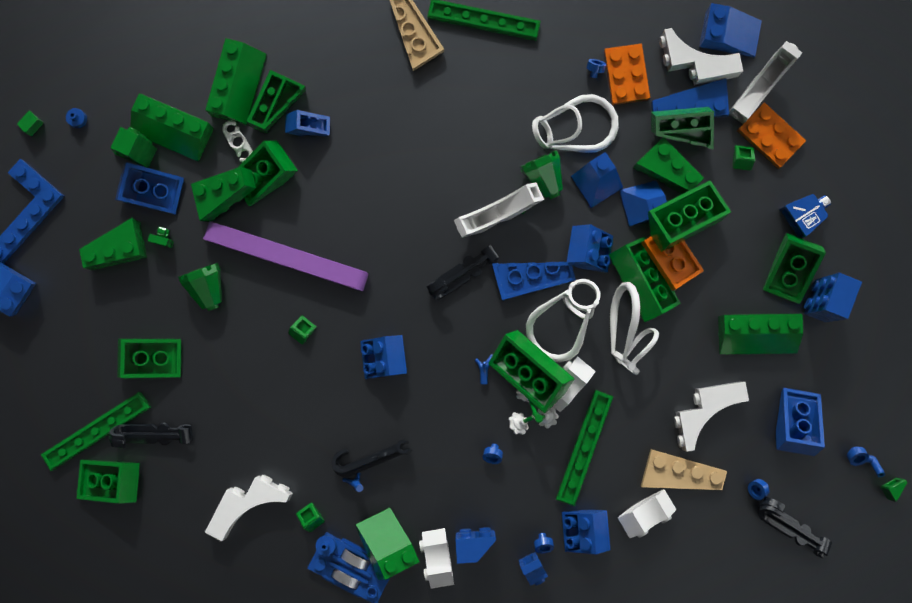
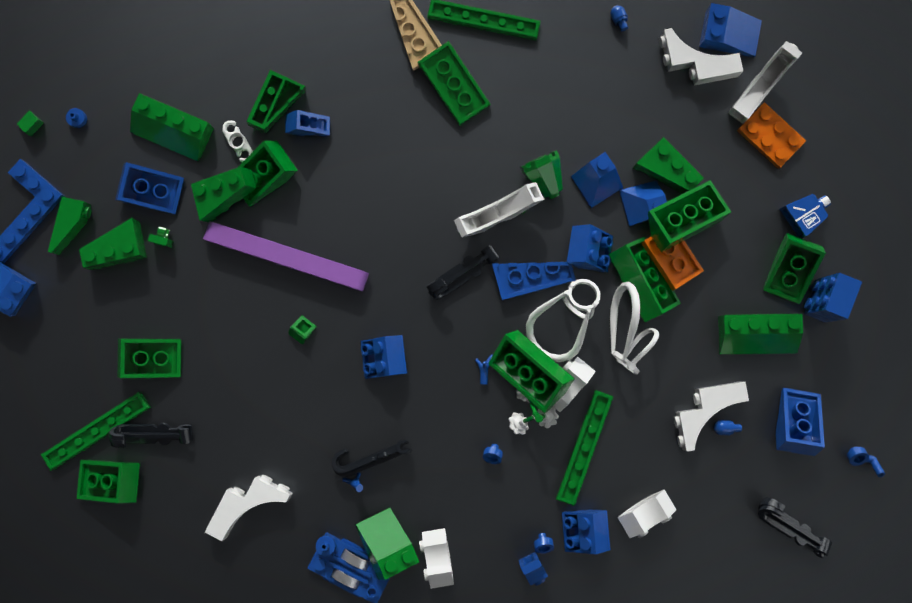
(69, 221): none -> green slope
(133, 147): green wedge -> none
(204, 286): green cone -> none
(235, 81): green slope -> none
(310, 517): green slope -> none
(453, 83): none -> green tile
(473, 545): blue slope -> none
(570, 105): white animal -> none
(596, 66): blue tile -> none
(619, 17): none -> blue cylinder
(626, 74): orange plate -> none
(679, 473): tan wing -> none
(685, 125): green wedge -> none
(709, 95): blue wing -> none
(726, 427): none -> blue cylinder
(743, 157): green slope -> none
(758, 489): blue tile -> none
(894, 488): green slope -> none

